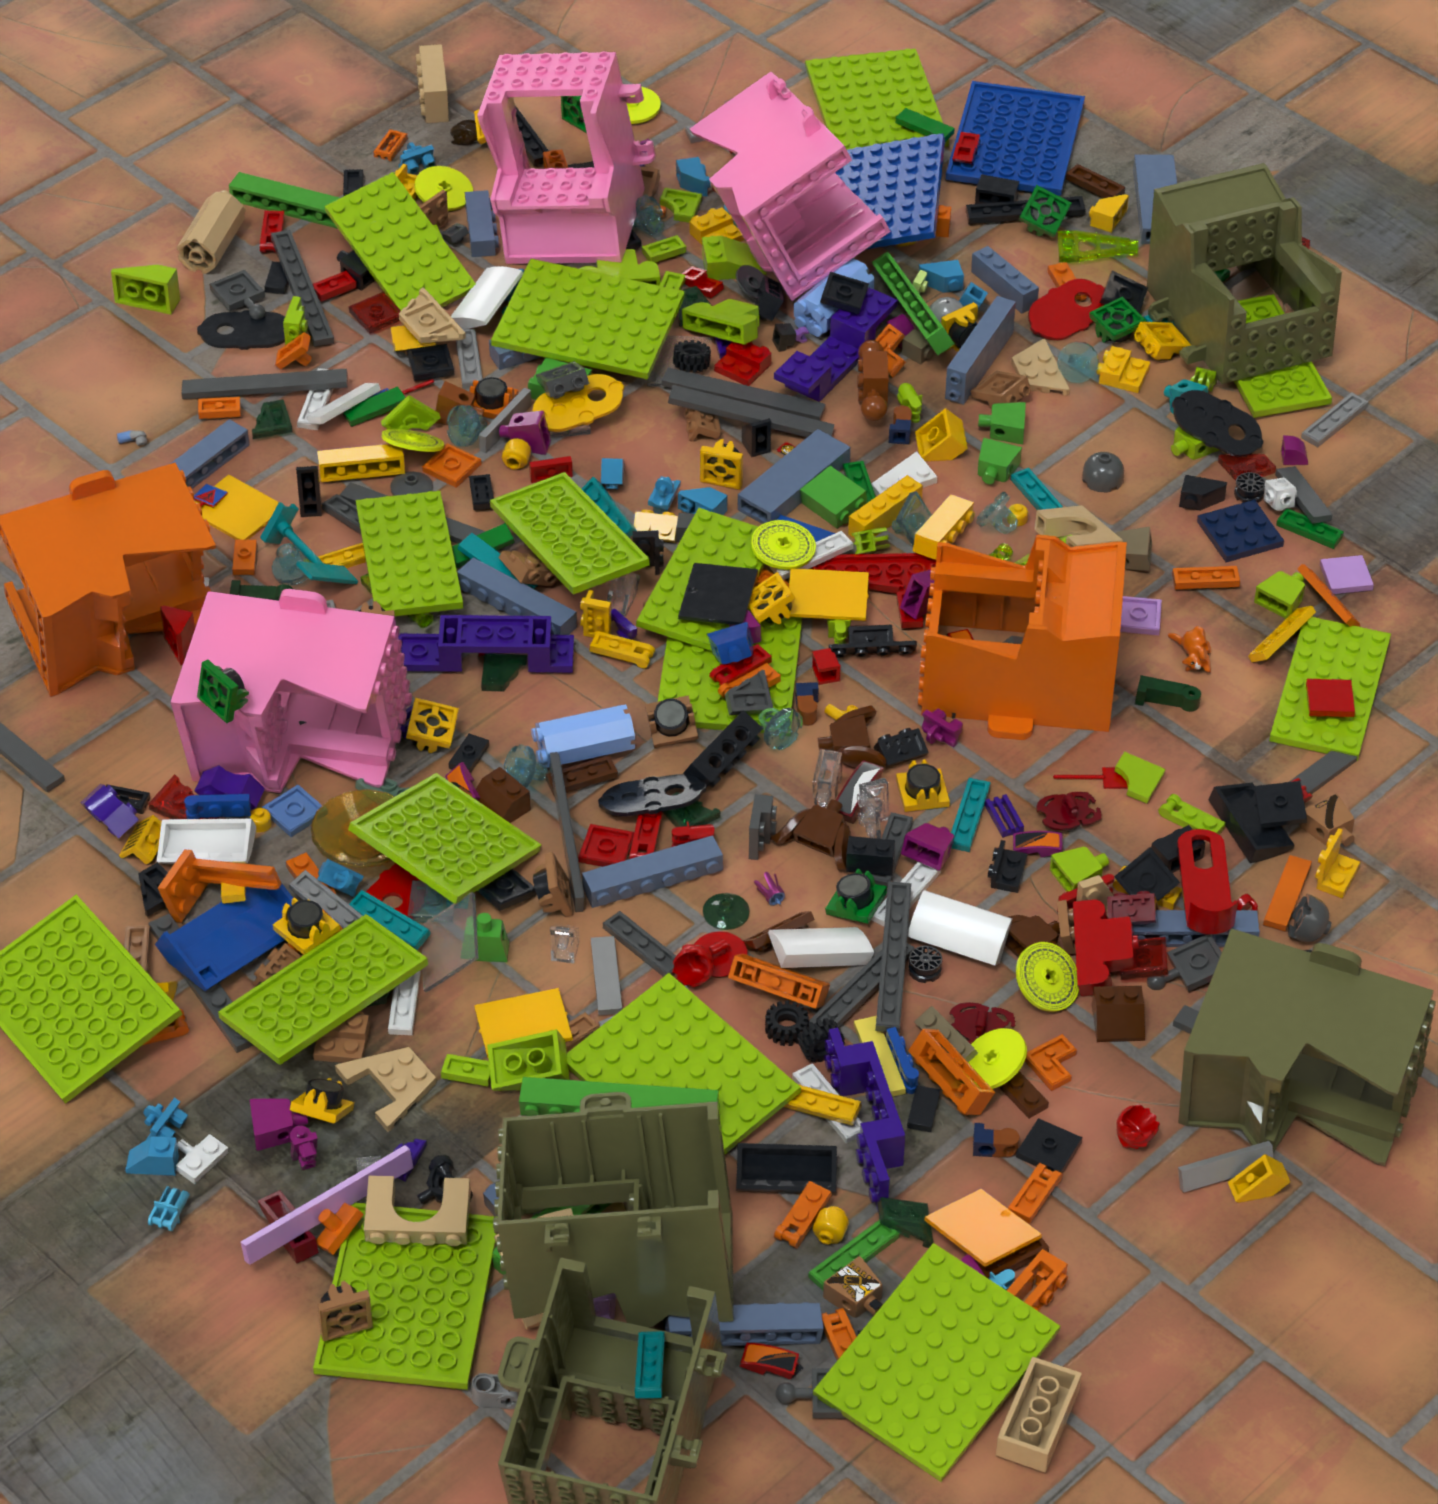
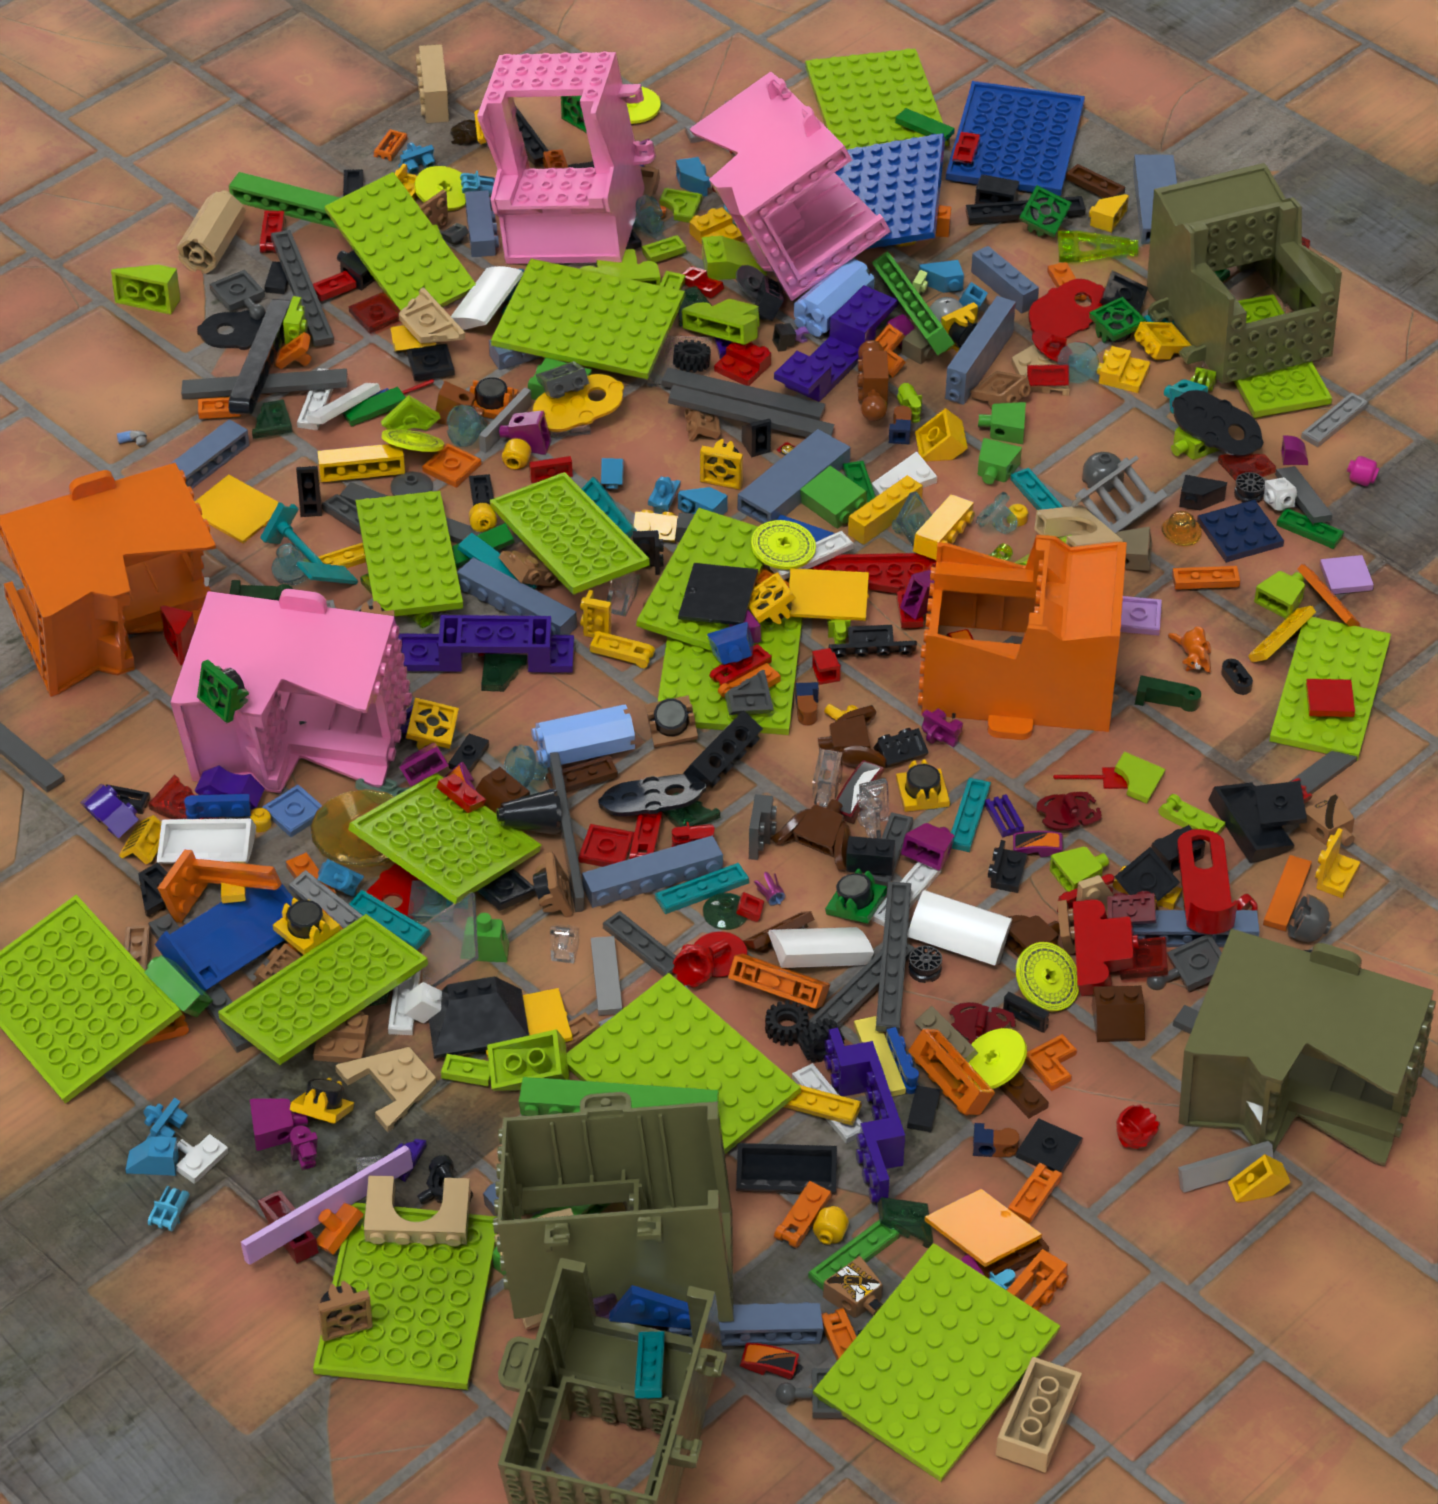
(178, 985): none -> bright green brick
(209, 495): piece -> none
(244, 557): orange plate -> none
(259, 359): none -> black beam
(423, 764): none -> magenta torso
(423, 1002): none -> white brick
(461, 793): none -> red plate
(469, 359): light grey tile -> none
(475, 182): none -> medium azure arm
(477, 1015): none -> black slope
(482, 517): none -> yellow head
(494, 1395): light grey piece -> none
(532, 812): none -> black cone
(625, 627): dark purple tile -> none
(650, 1308): none -> blue wing
(701, 888): none -> teal tile
(750, 907): none -> red tile
(782, 727): clear light blue tile -> none
(844, 292): black plate -> none
(866, 541): lime arm -> none
(1026, 1012): none -> black tile
(1048, 375): none -> red plate
(1049, 343): none -> red shield
(1136, 508): none -> light grey fence
(1182, 529): none -> clear yellow hat
(1240, 675): none -> black beam
(1363, 471): none -> dark pink head

